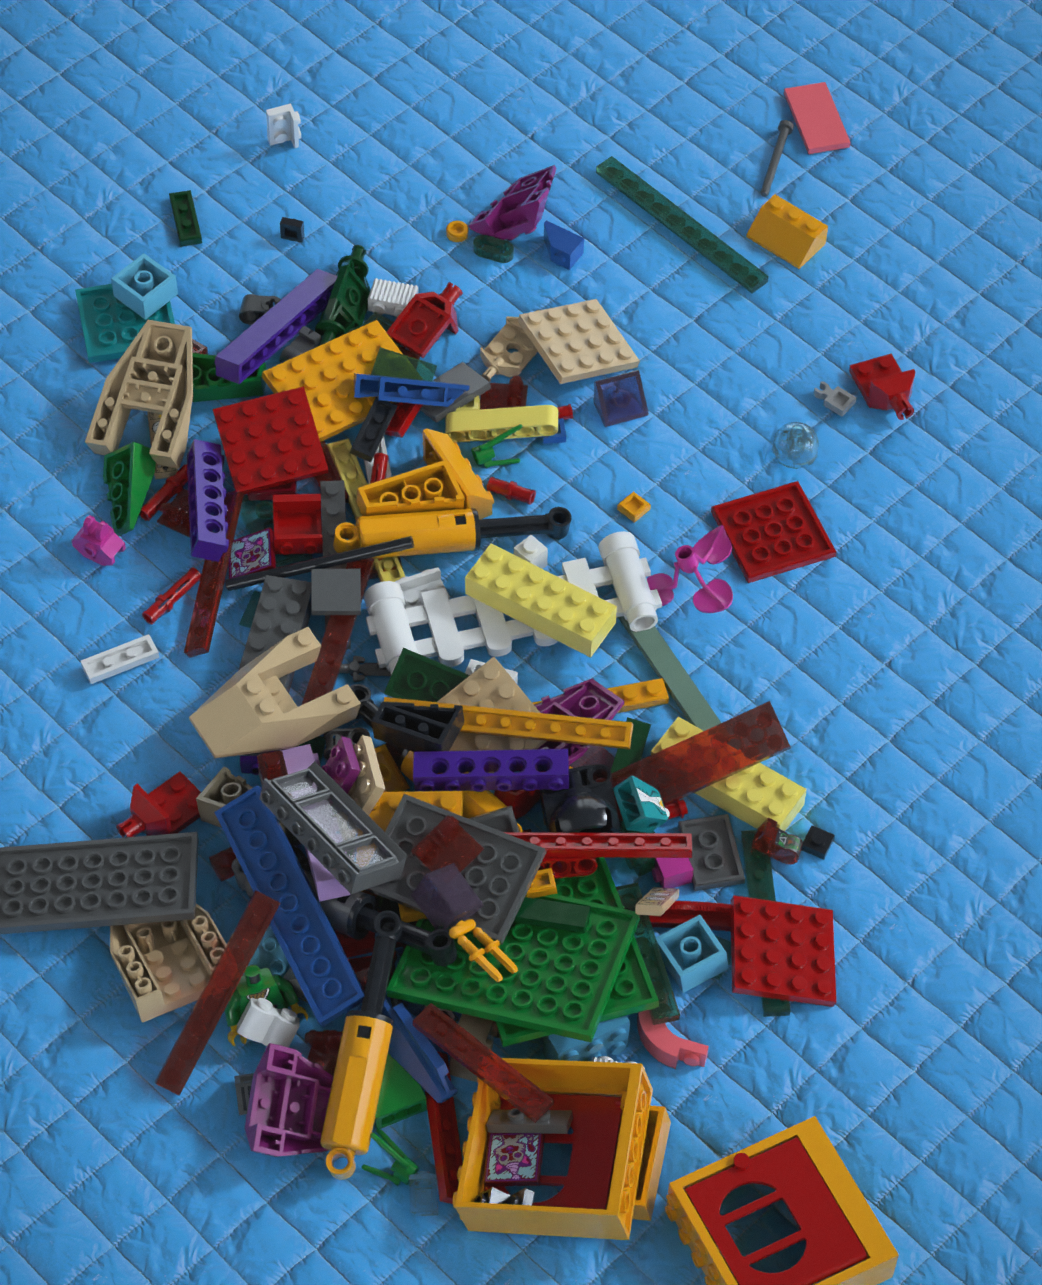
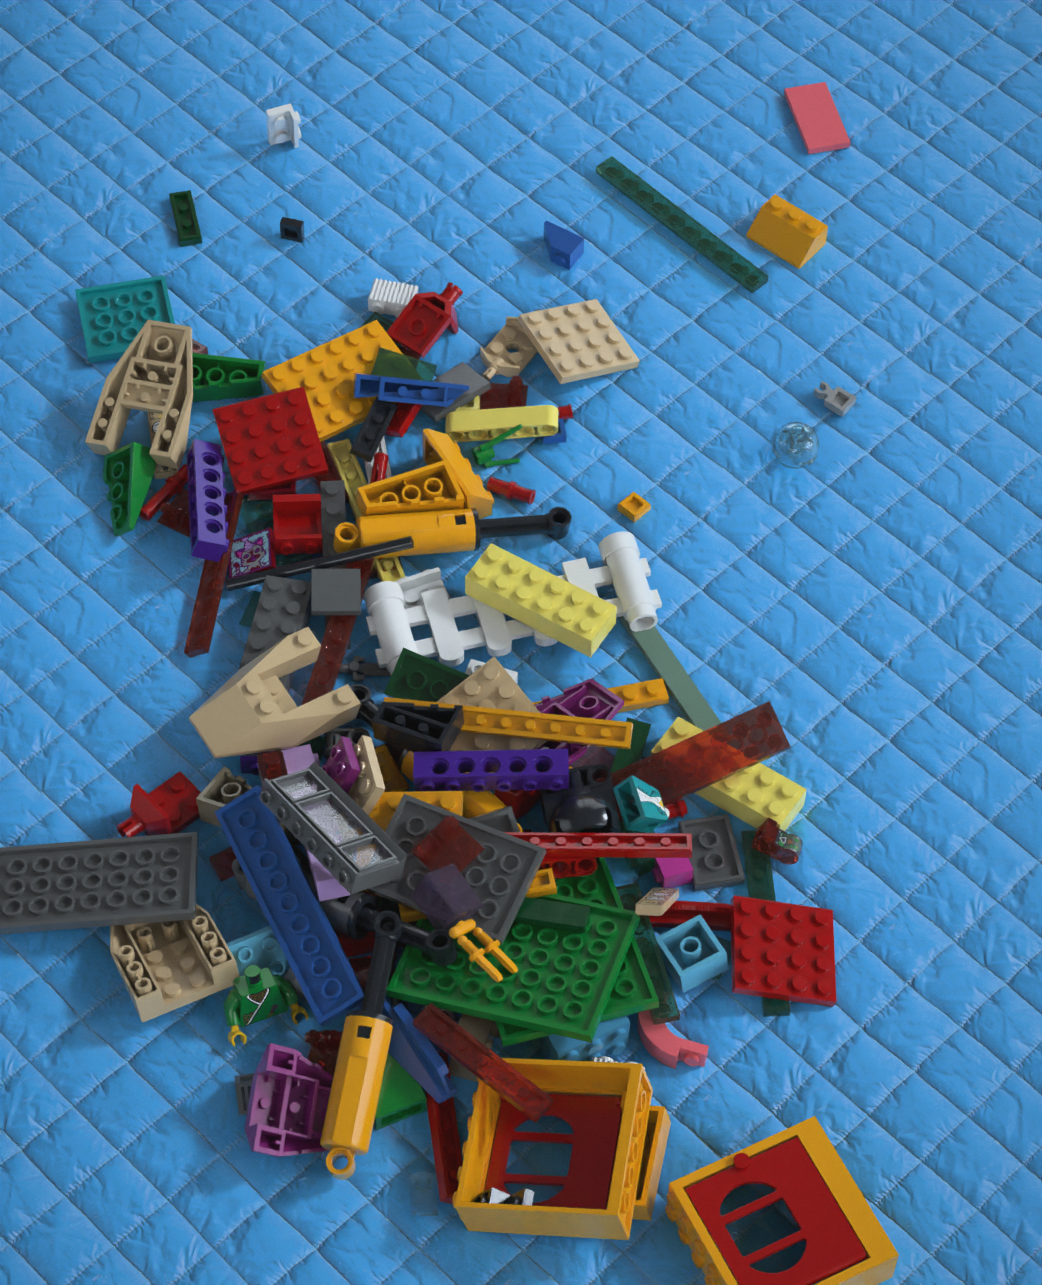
(98, 542): dark pink hinge -> none
(119, 659): white plate -> none
(144, 286): medium azure brick -> none
(154, 612): red pin -> none
(217, 993): clear red plate -> none
(255, 307): dark grey piece -> none
(268, 1024): white brick -> none
(275, 327): dark purple brick -> none
(304, 342): dark grey leg -> none
(348, 298): dark green plate -> none
(401, 1167): green plant -> none
(457, 231): light orange tile -> none
(493, 248): beam -> none
(514, 1159): tile -> none
(516, 1122): dark grey plate -> none
(519, 209): magenta wedge -> none
(532, 551): white brick -> none
(620, 398): clear purple slope -> none
(714, 549): dark pink plant -> none
(773, 531): red tile -> none
(785, 128): dark grey bar -> none
(817, 842): black plate -> none
(885, 384): red plate -> none

